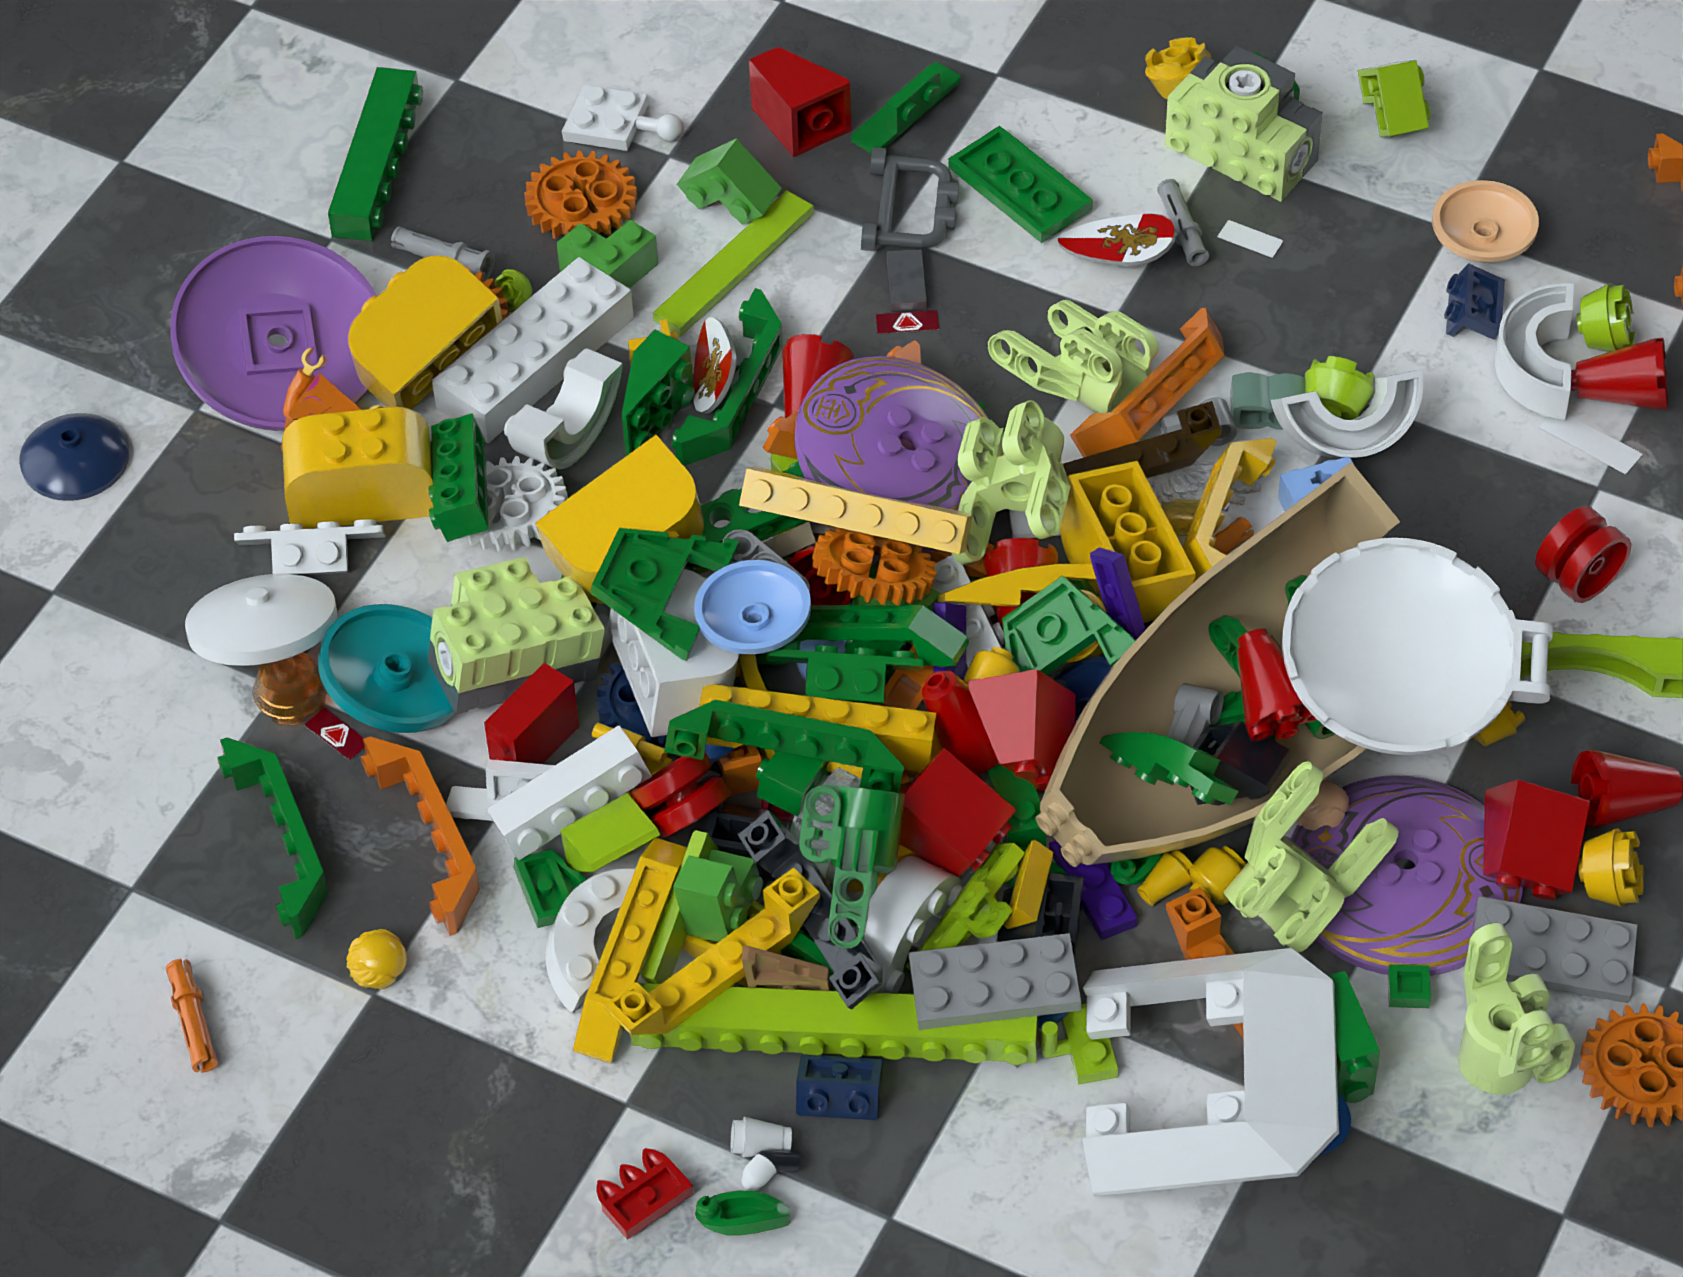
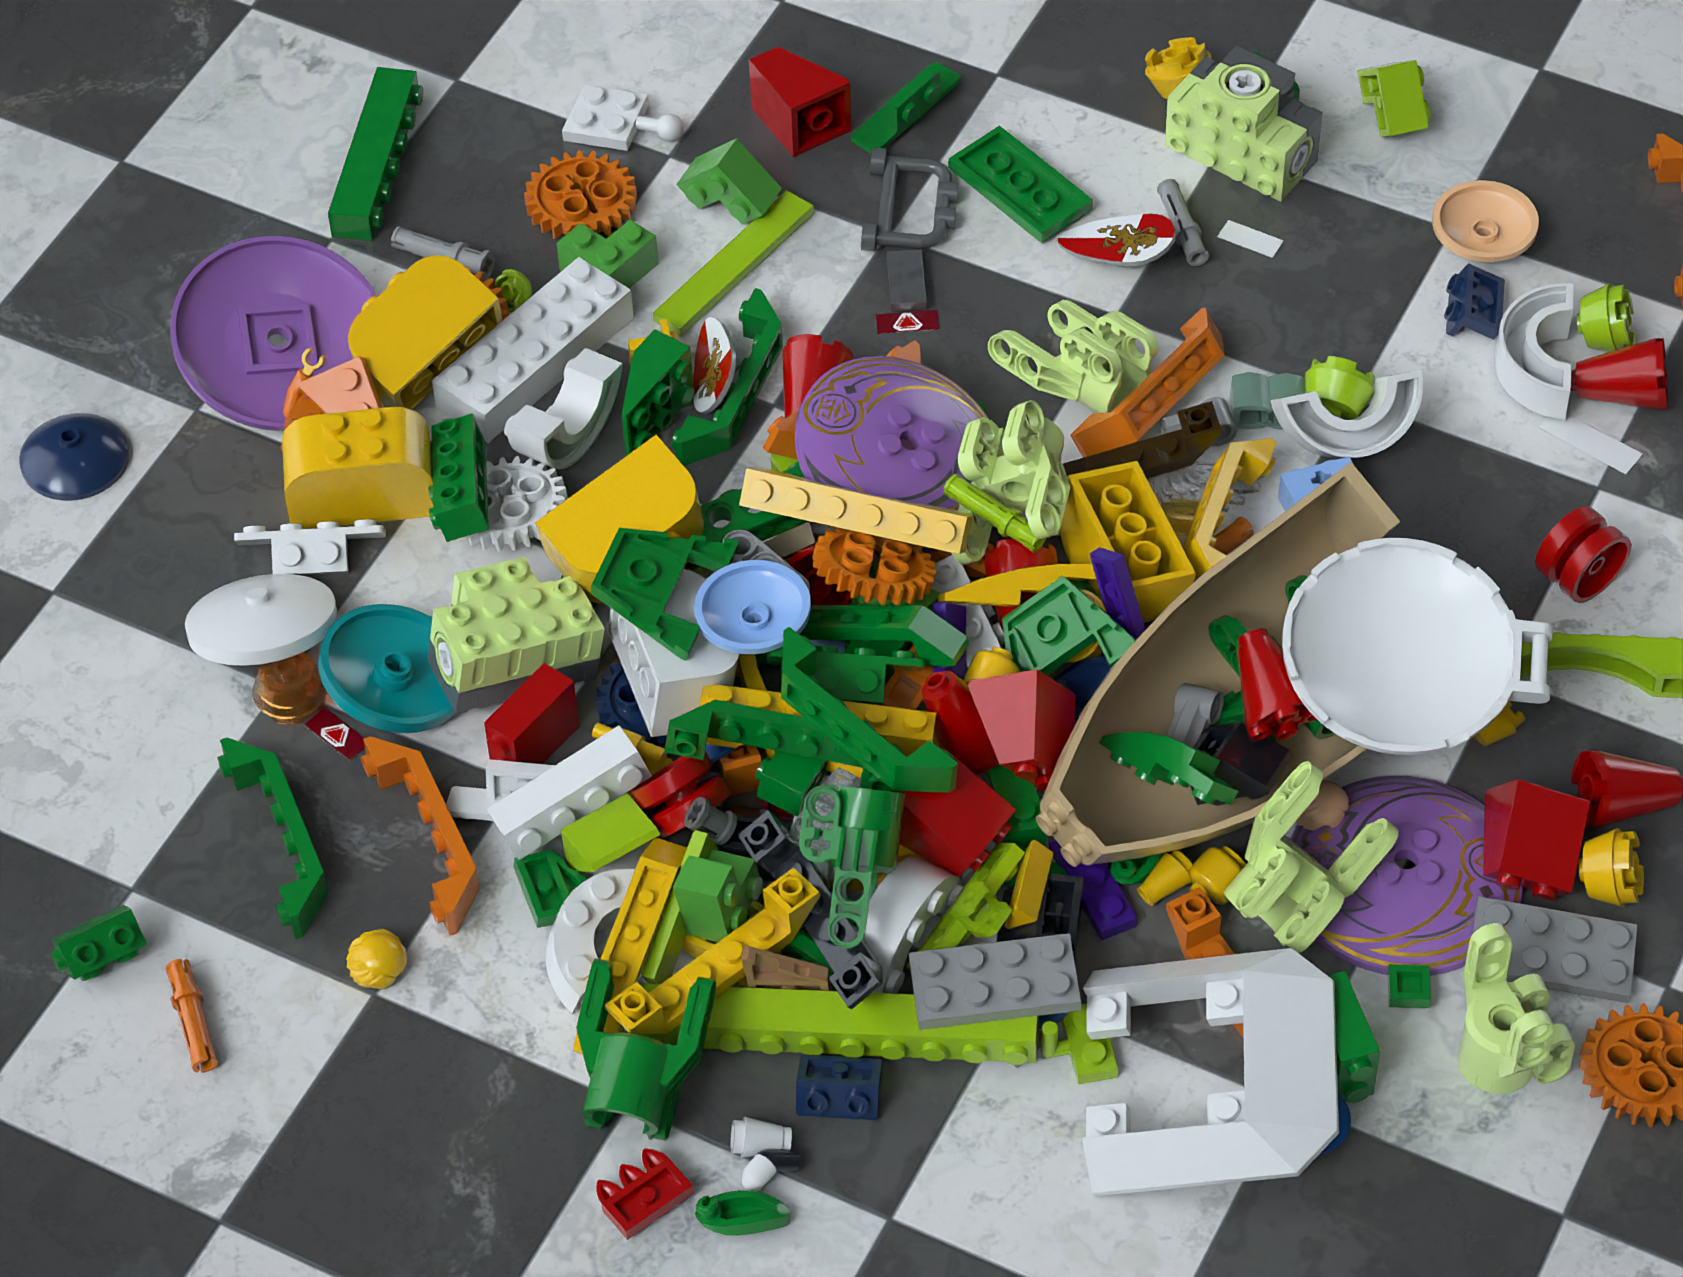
(97, 943): none -> green brick
(343, 388): none -> wing
(634, 1071): none -> green piece
(710, 820): none -> dark grey bush
(924, 770): none -> green slope
(1006, 520): none -> lime pin

